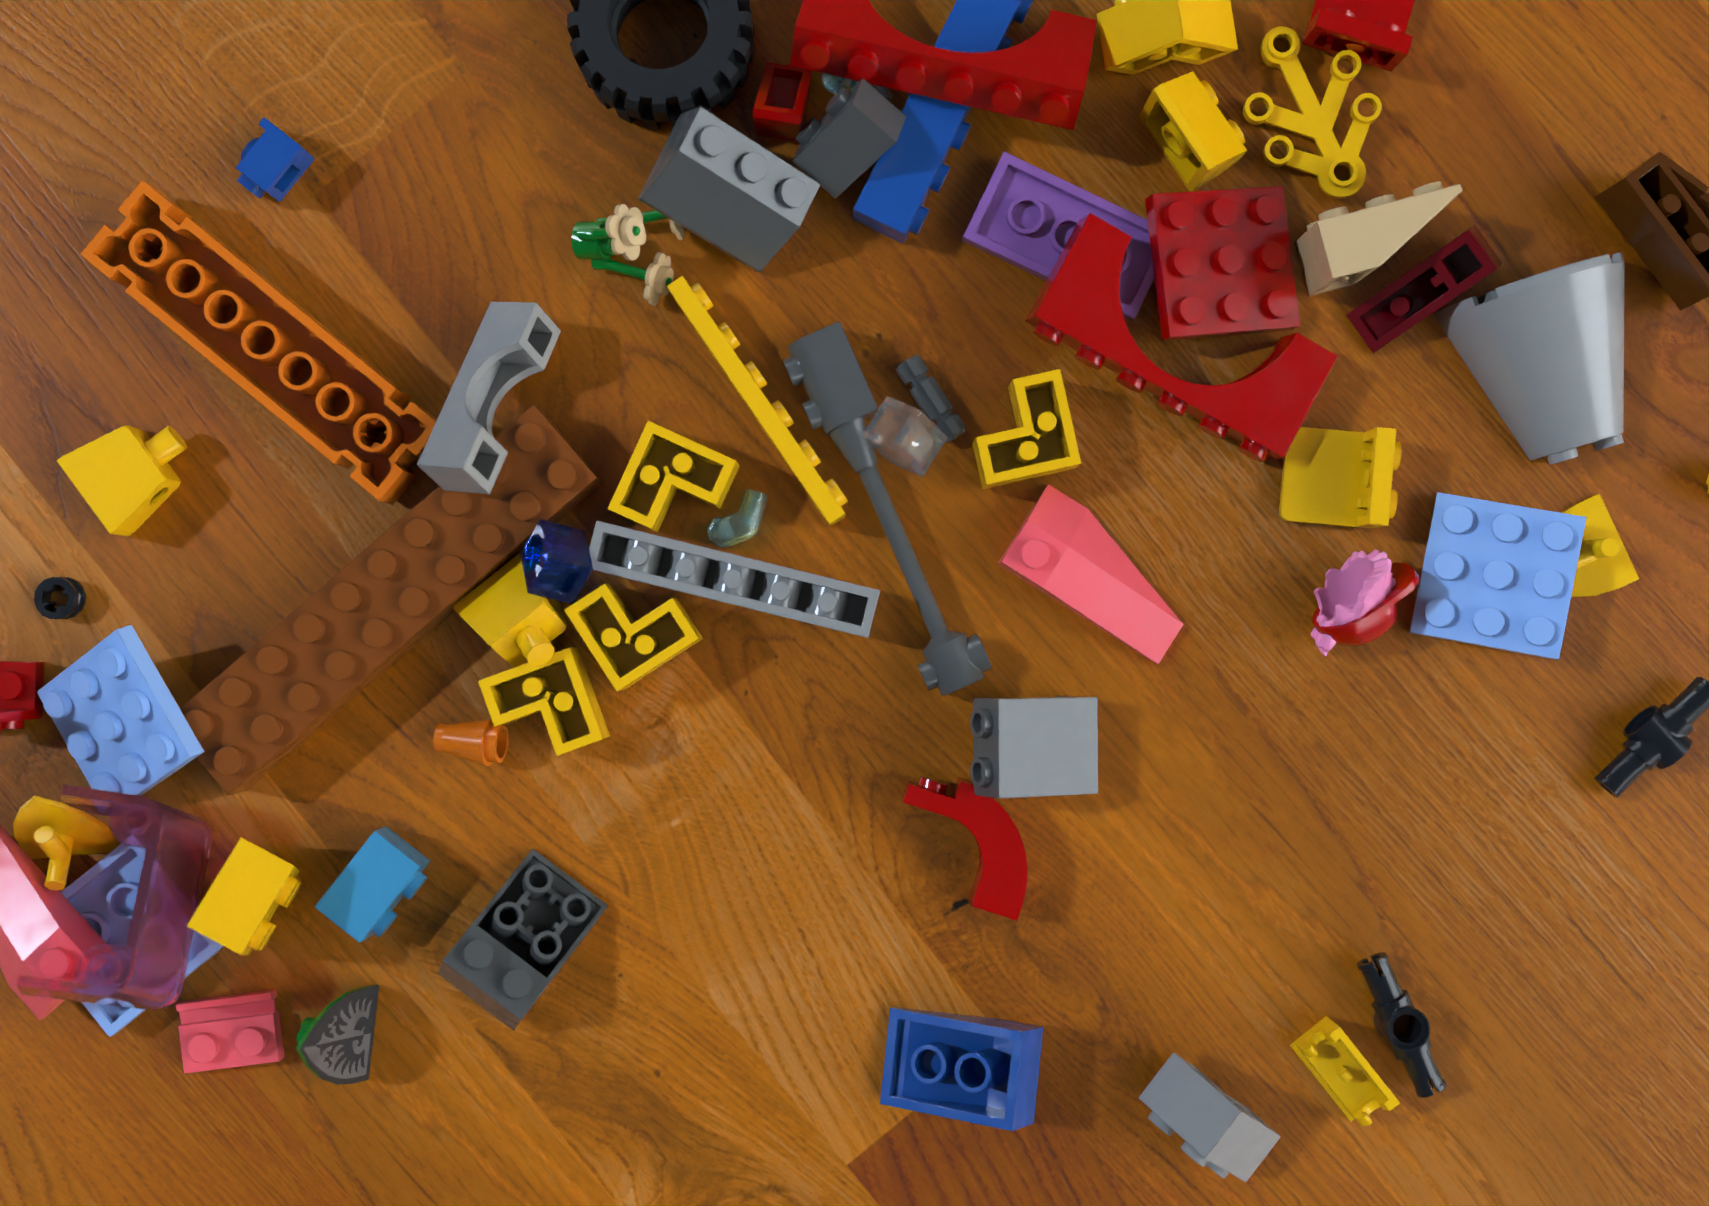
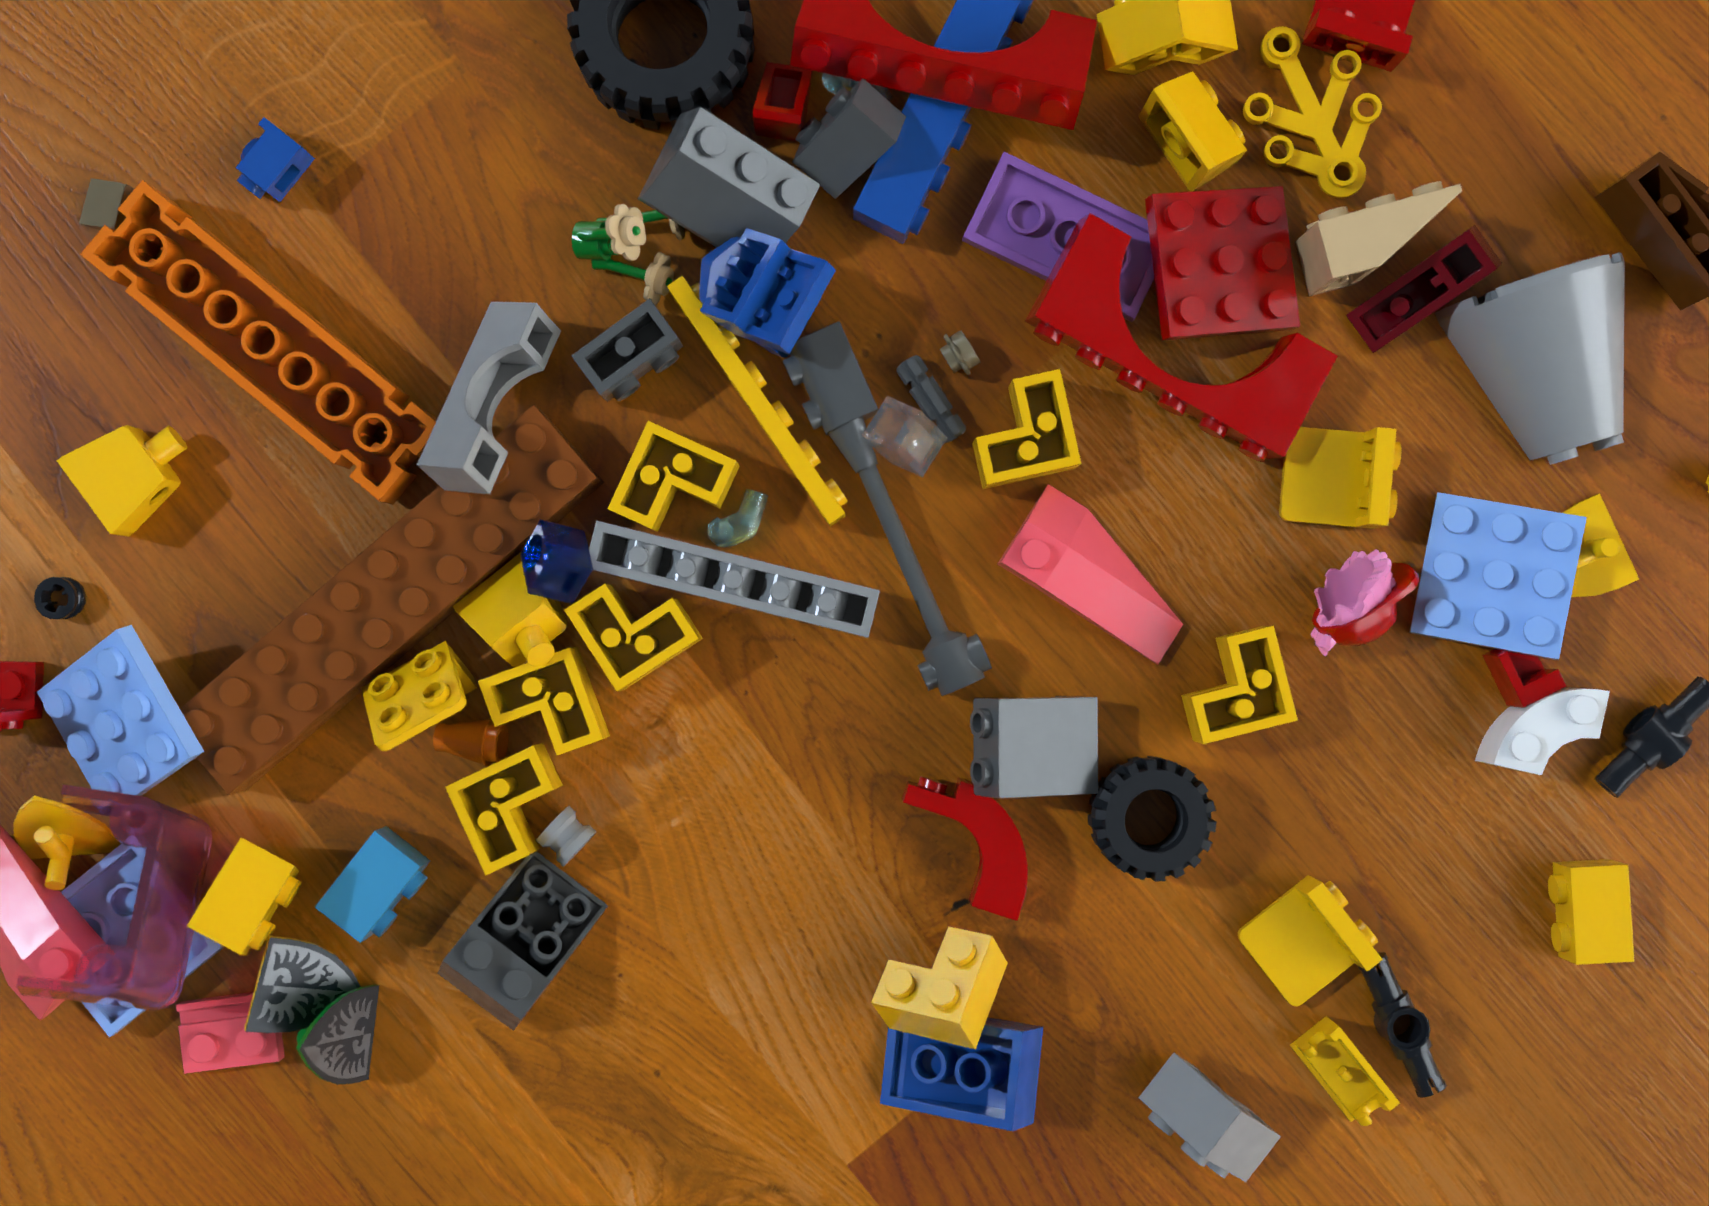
(102, 204): none -> dark tan slope
(295, 985): none -> shield
(416, 695): none -> yellow bracket
(491, 803): none -> yellow brick
(566, 836): none -> light grey wheel
(628, 352): none -> dark grey brick
(762, 289): none -> blue piece
(949, 999): none -> yellow brick
(959, 353): none -> dark tan plate
(1180, 846): none -> black tyre
(1255, 690): none -> yellow brick
(1308, 940): none -> yellow bracket
(1522, 677): none -> red panel
(1531, 735): none -> white brick
(1592, 911): none -> yellow brick

